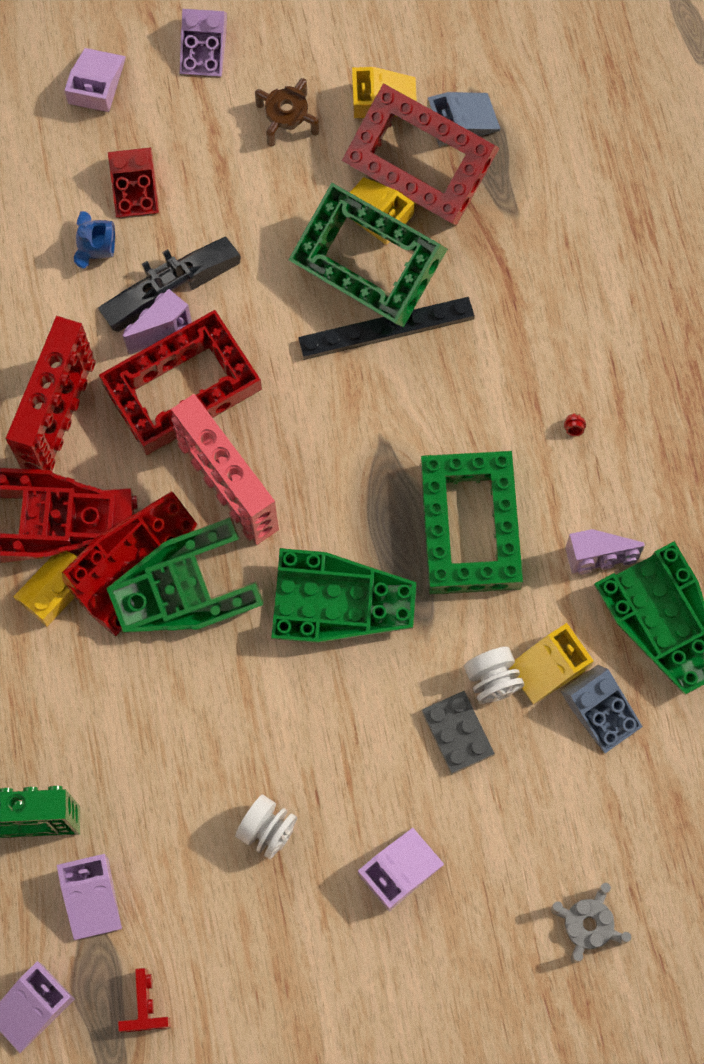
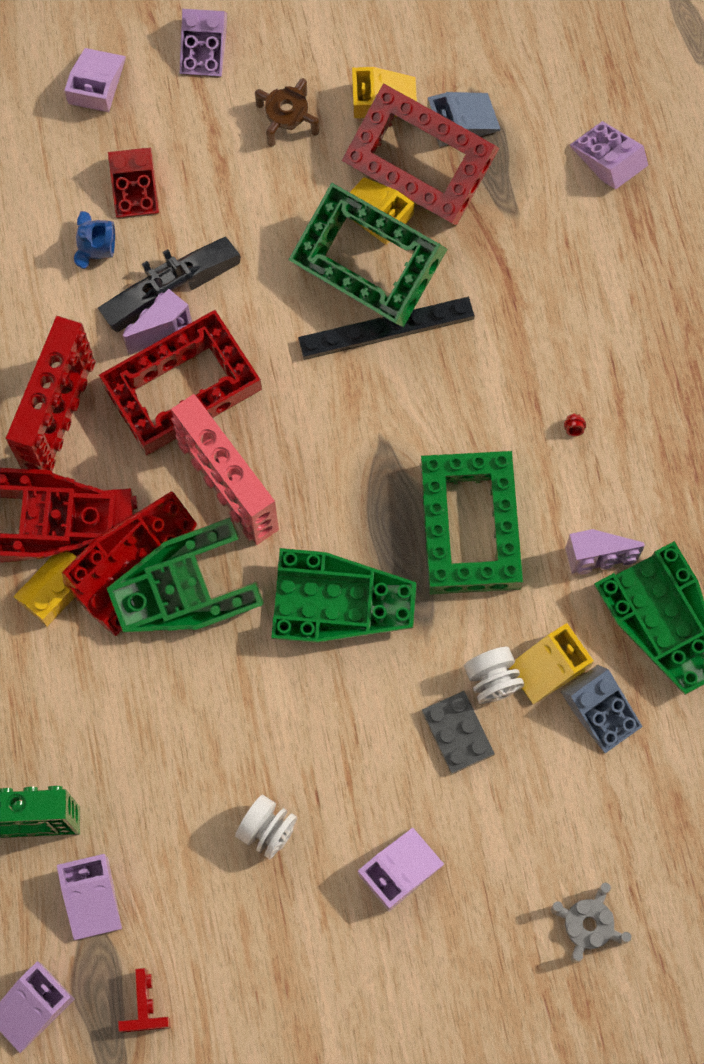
(610, 154): none -> lavender slope

